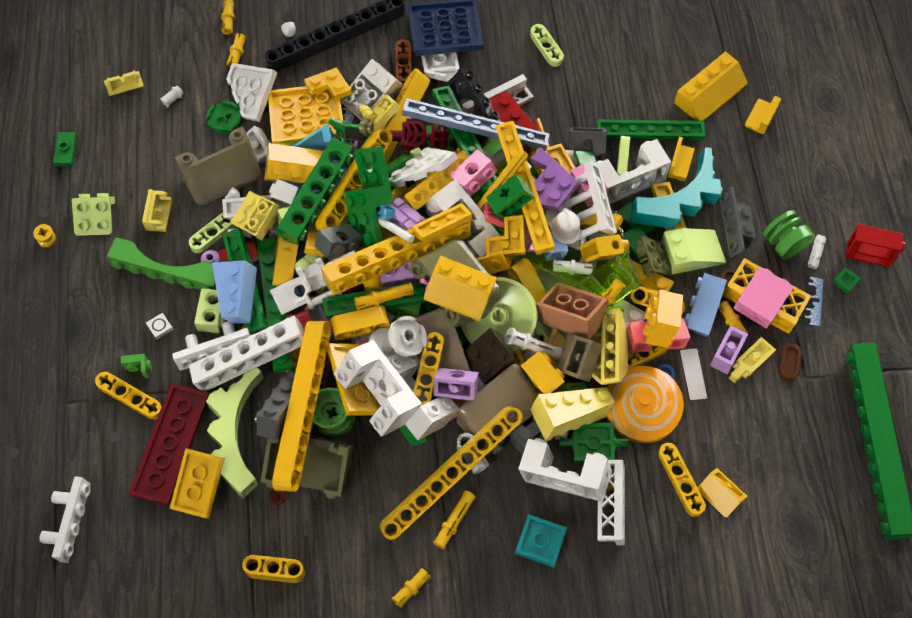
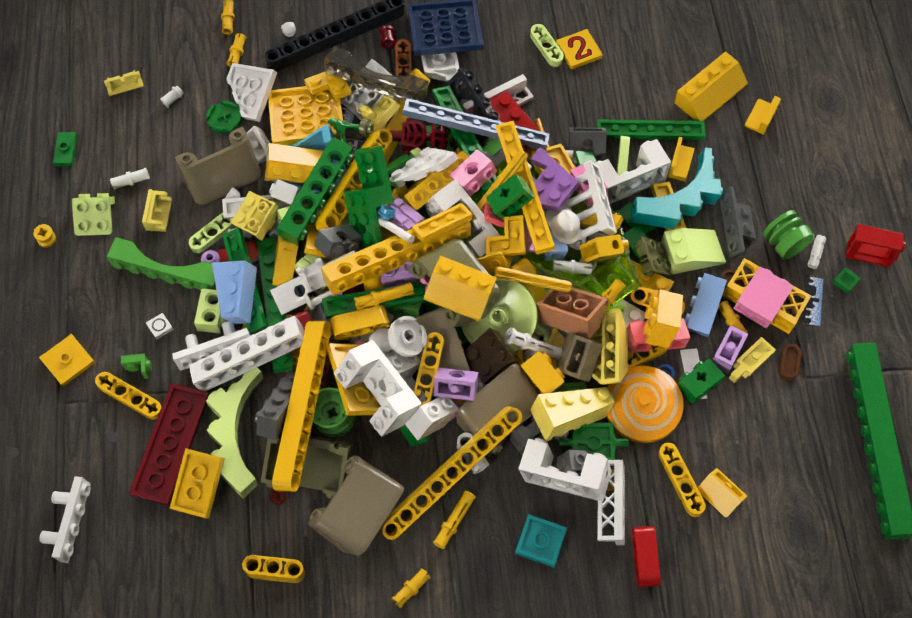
(67, 360): none -> yellow plate
(129, 178): none -> white pin
(345, 66): none -> clear smoke arch
(357, 507): none -> dark tan windscreen
(387, 37): none -> dark red bush
(533, 279): none -> yellow axle
(571, 461): none -> light grey bracket
(579, 49): none -> yellow tile
(646, 556): none -> red beam
(709, 376): none -> green brick

